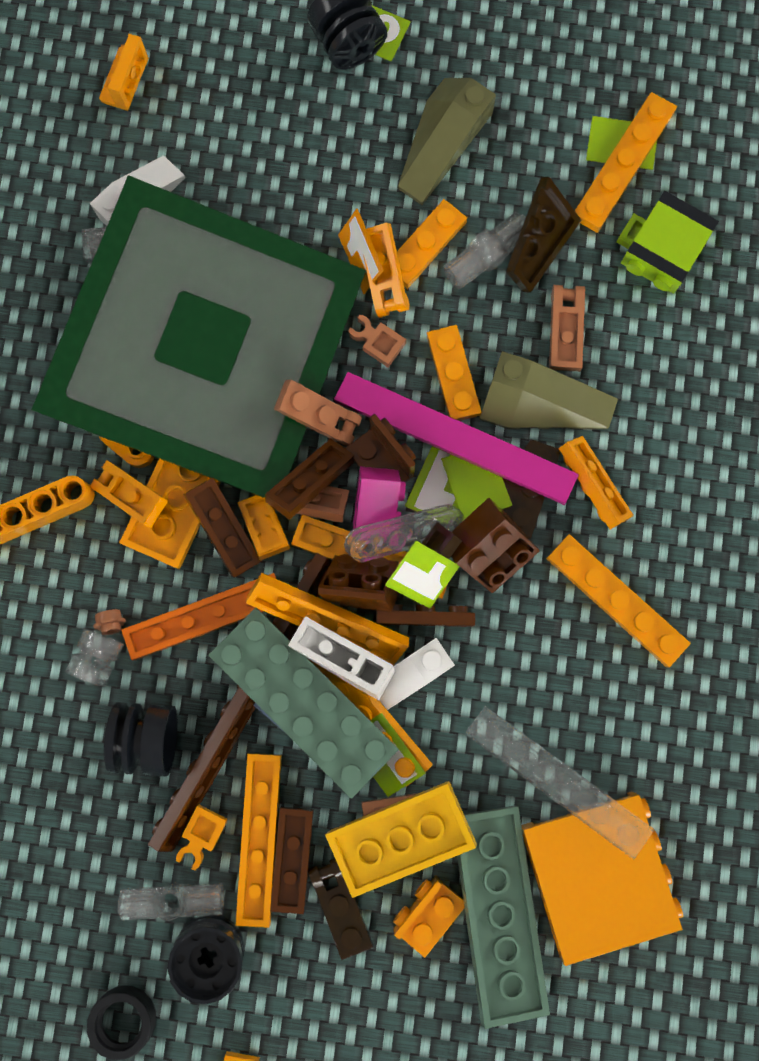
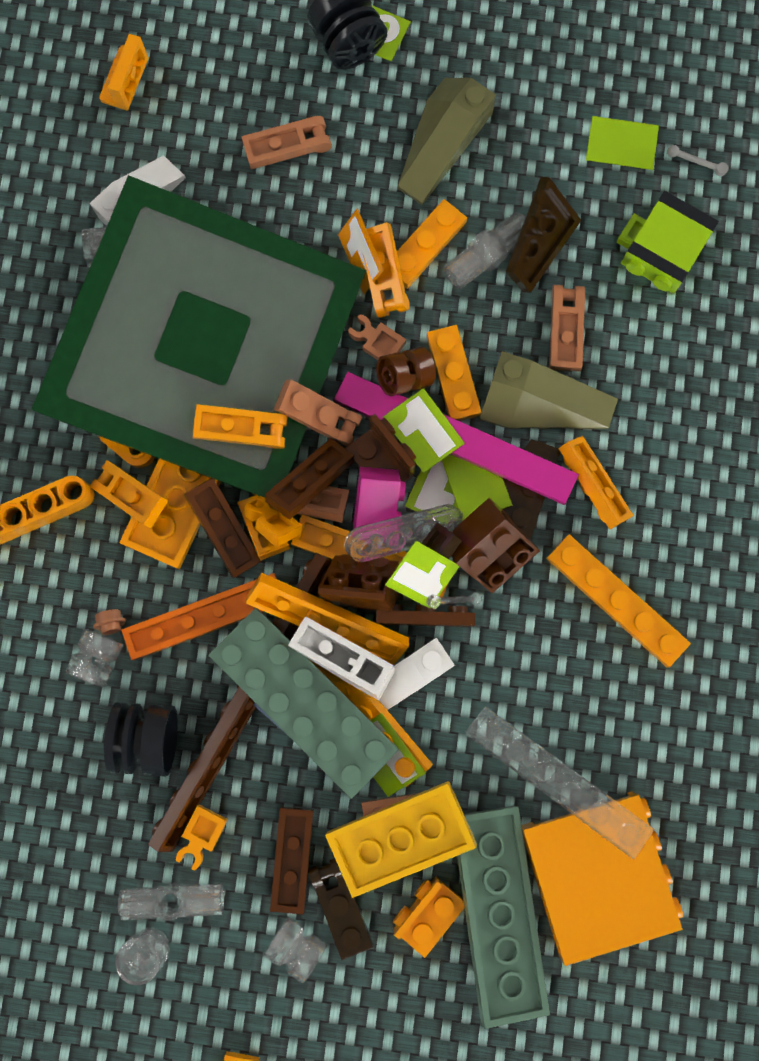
(100, 1039): black tyre -> none
(142, 956): none -> clear wheel
(198, 976): black wheel -> none
(238, 426): none -> light orange plate
(258, 840): light orange plate -> none
(272, 523): none -> light orange plate
(286, 142): none -> nougat plate
(295, 950): none -> clear wheel
(406, 371): none -> reddish brown wheel
(424, 430): none -> sticker
(434, 601): none -> clear hinge
(625, 161): light orange plate -> none
(720, 169): none -> light grey hinge

